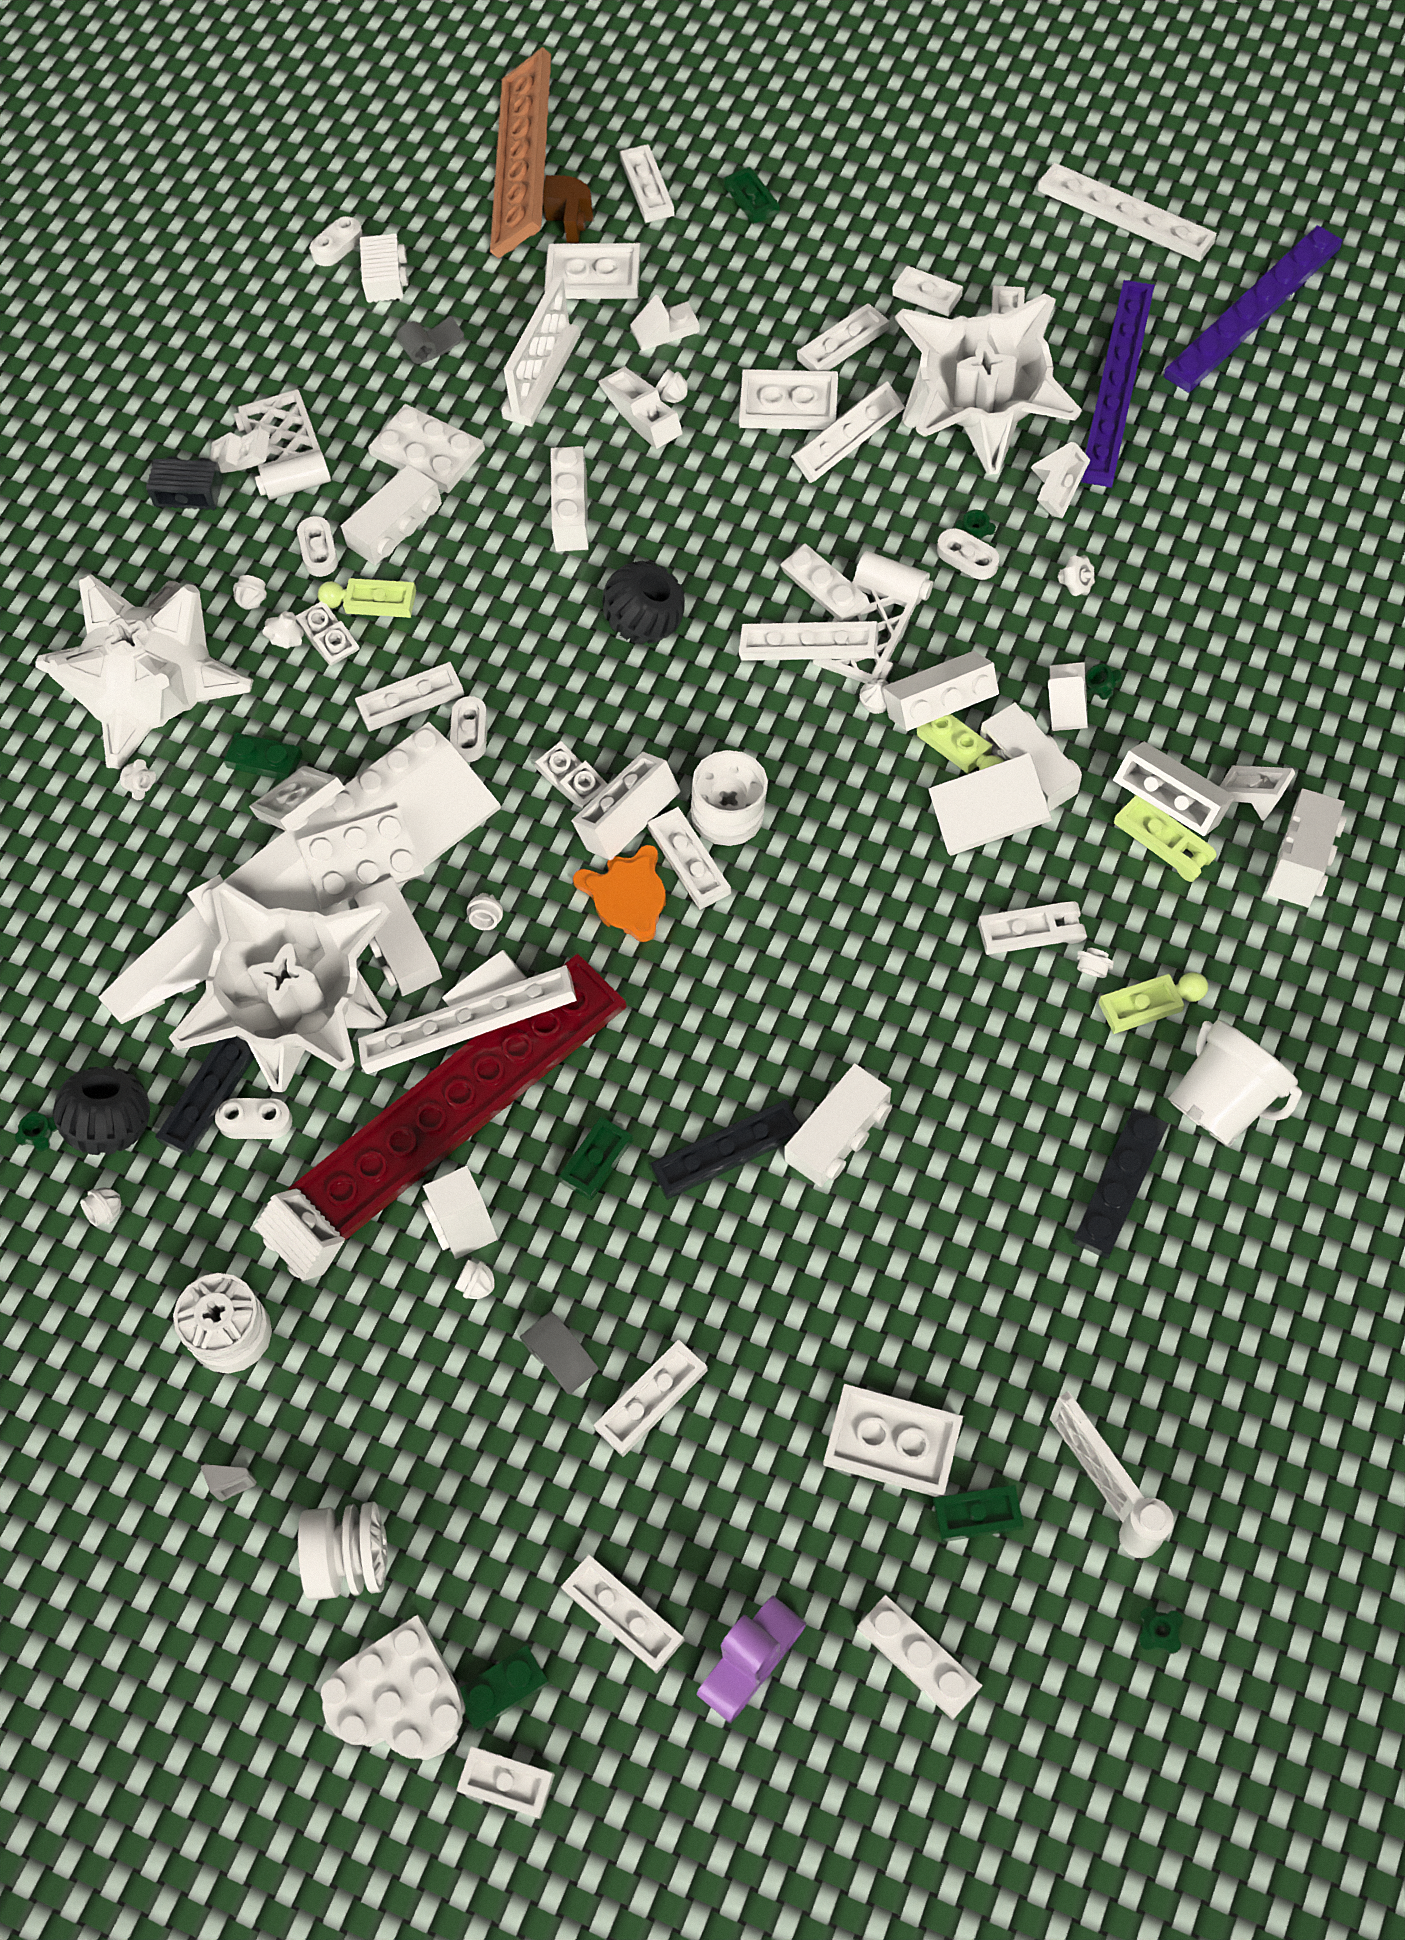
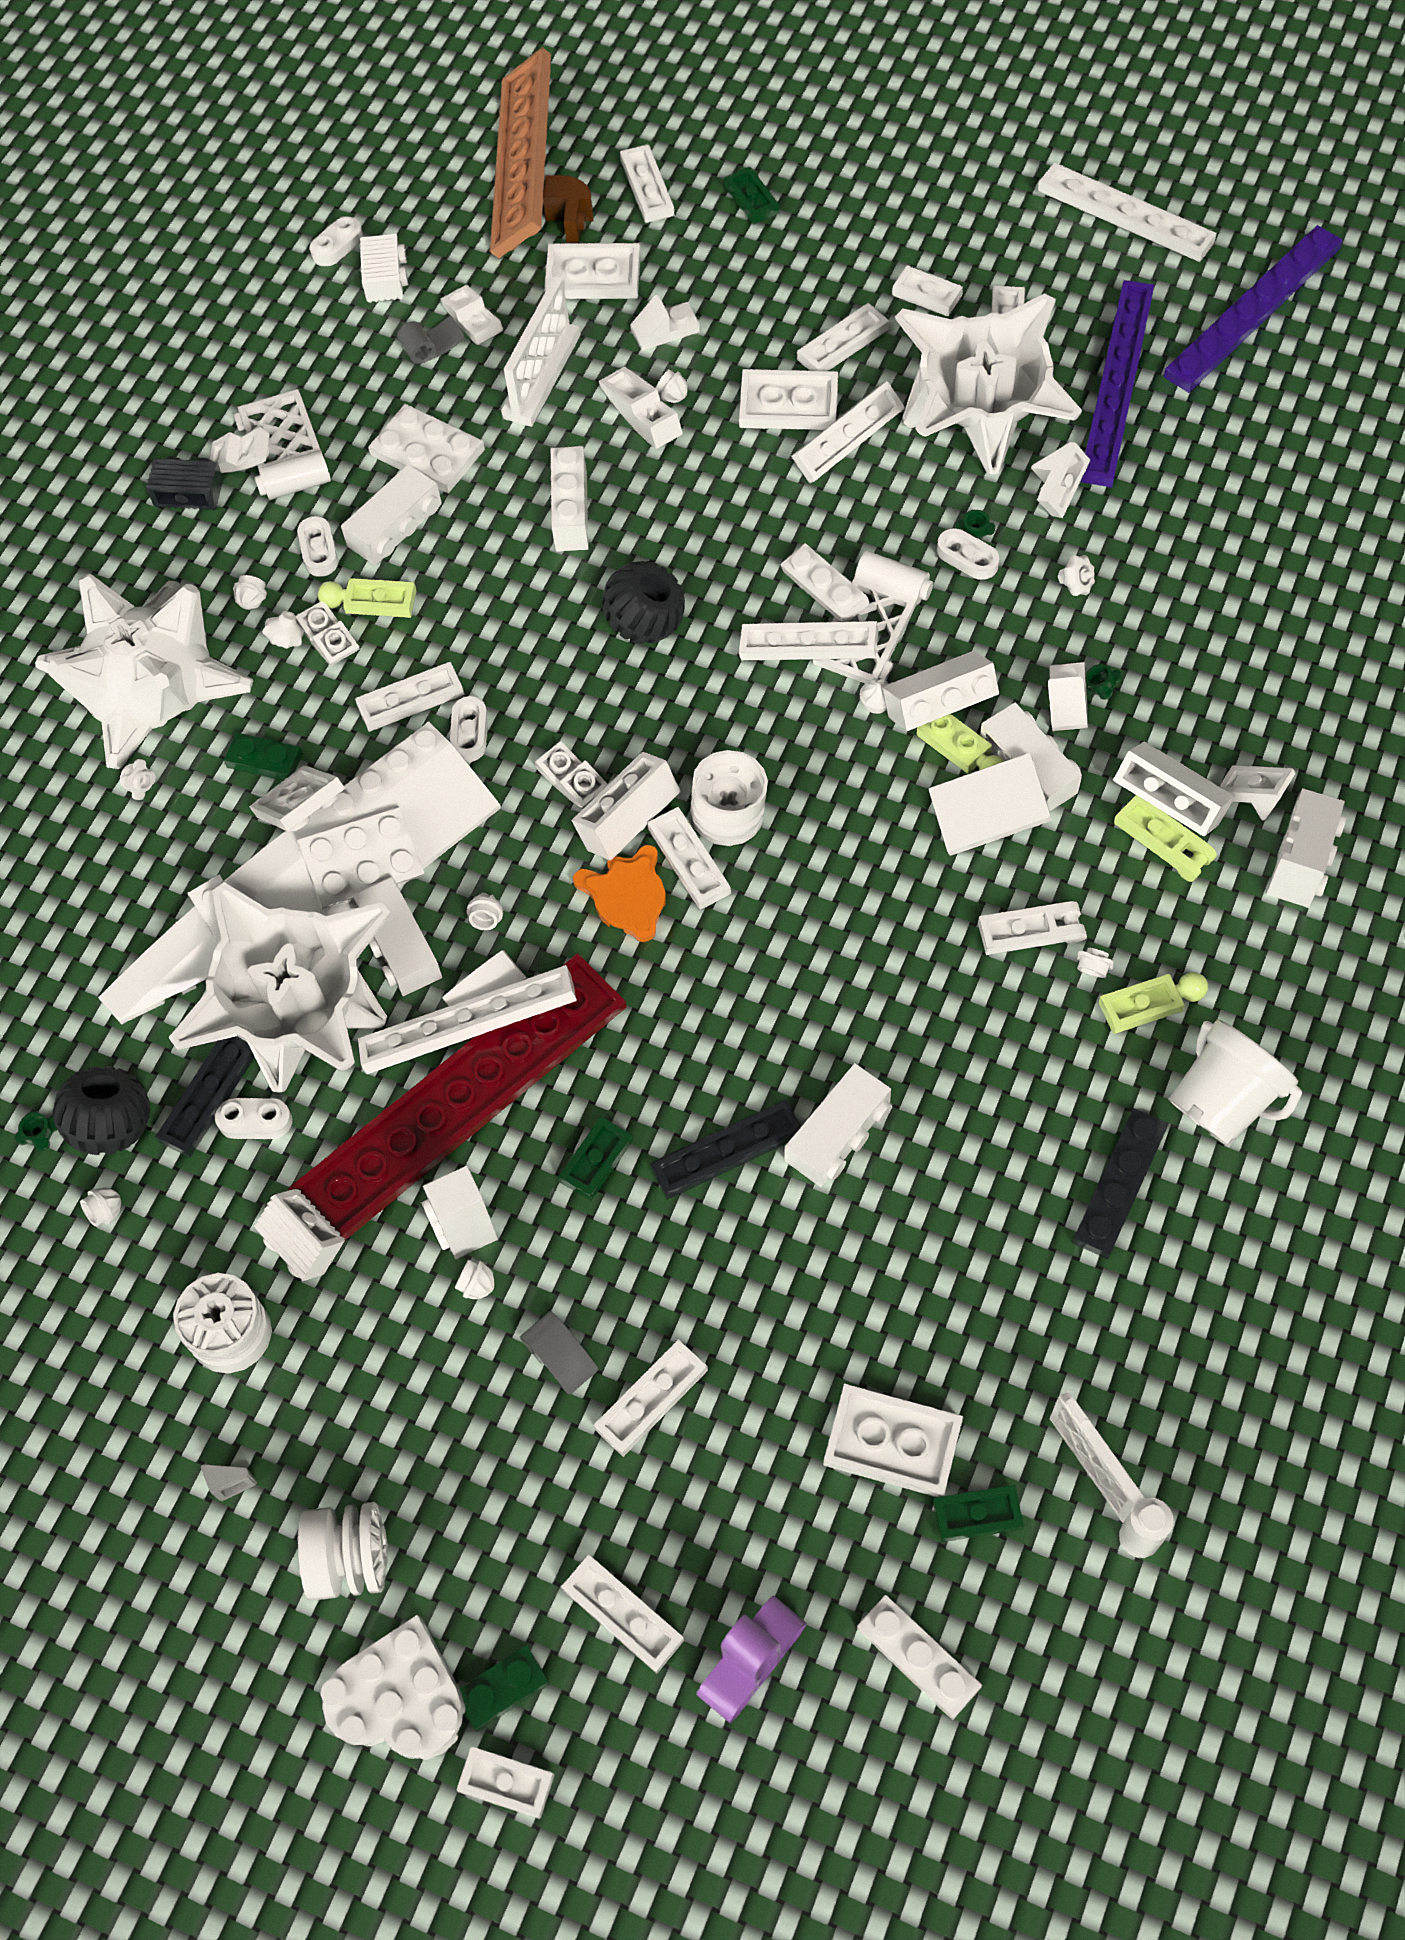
(471, 315): none -> white slope
(1149, 1636): dark green plate -> none

